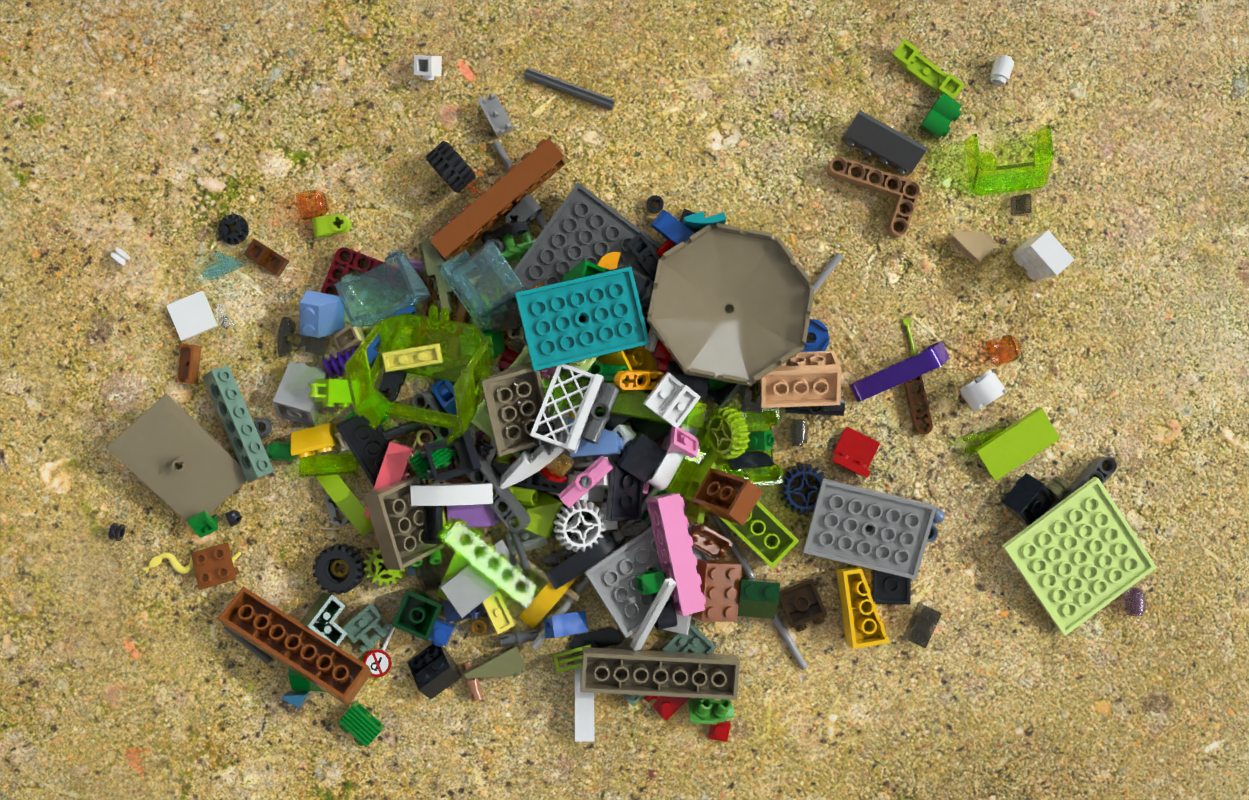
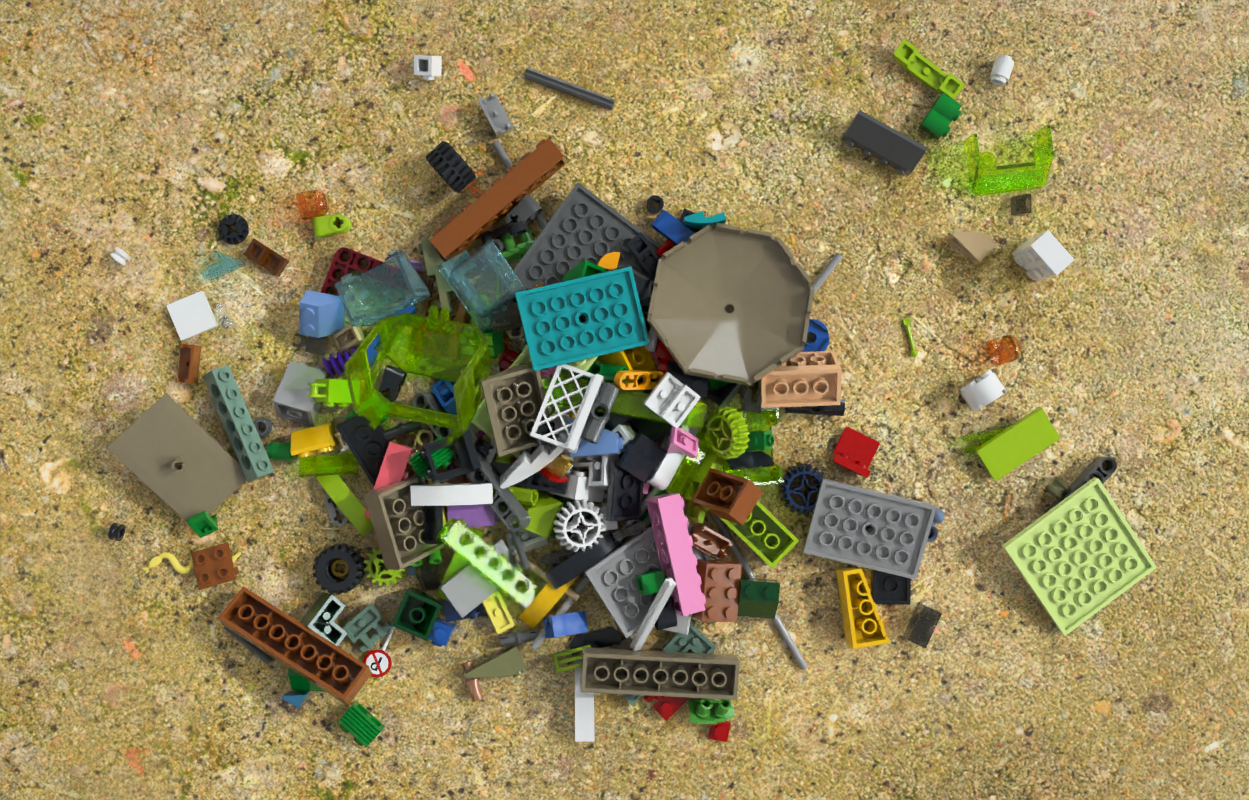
(233, 517): black hinge -> none
(286, 330): clear smoke slope -> none
(412, 357): light yellow tile -> none
(433, 670): black slope -> none
(474, 626): pearl gold plate -> none
(594, 472): bright pink piece -> none
(798, 432): clear smoke brick -> none
(802, 605): dark brown plate -> none
(880, 187): medium nougat beam -> none
(903, 371): dark purple beam -> none
(919, 397): reddish brown beam -> none
(1028, 499): black slope -> none
(1135, 601): brick -> none

